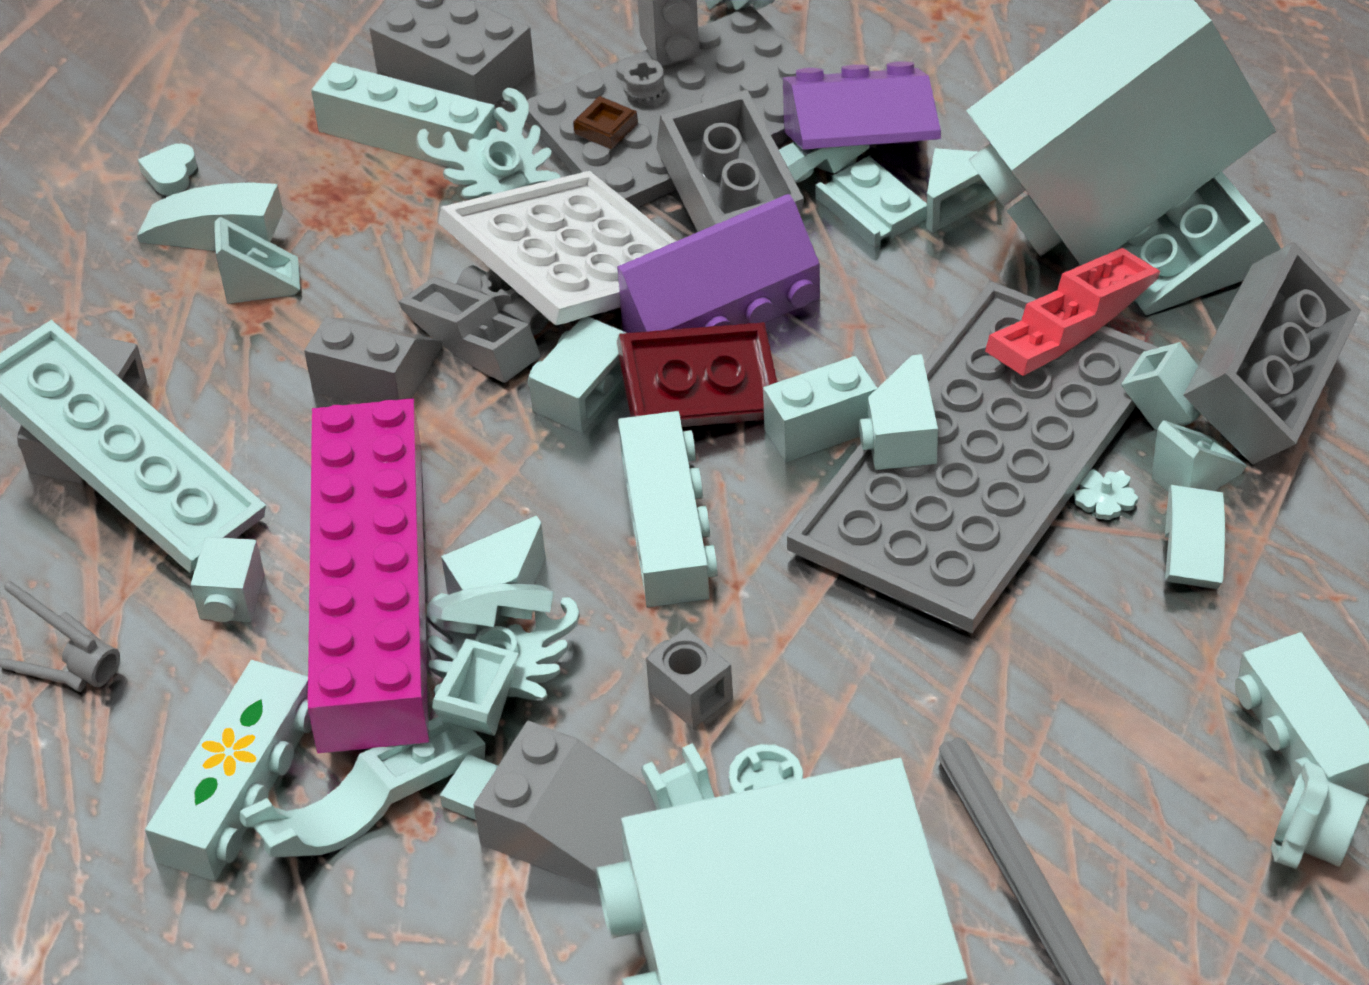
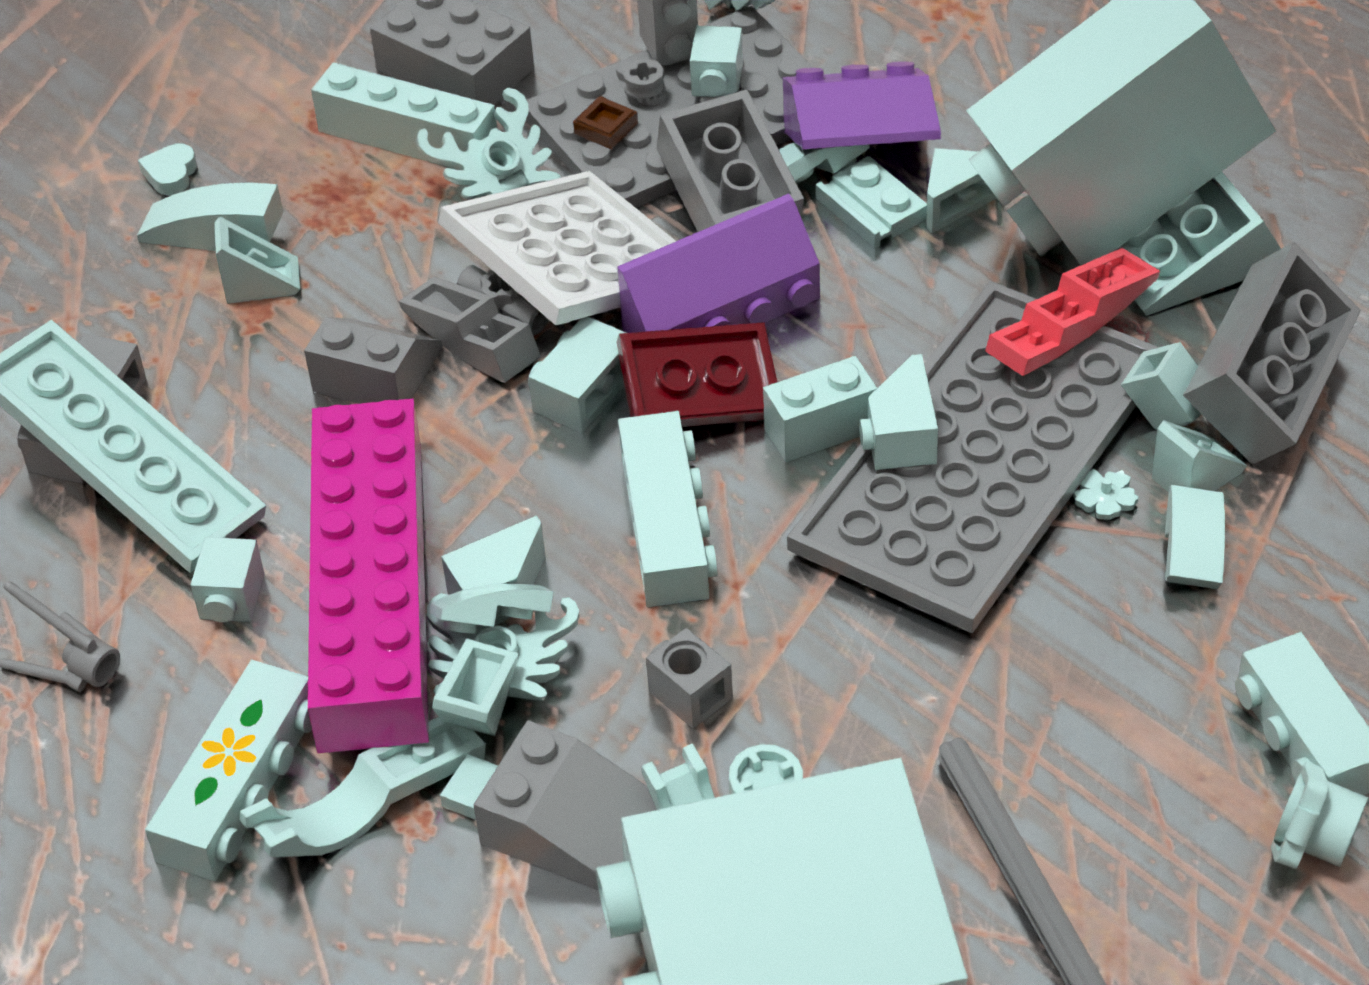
(716, 61): none -> light aqua brick

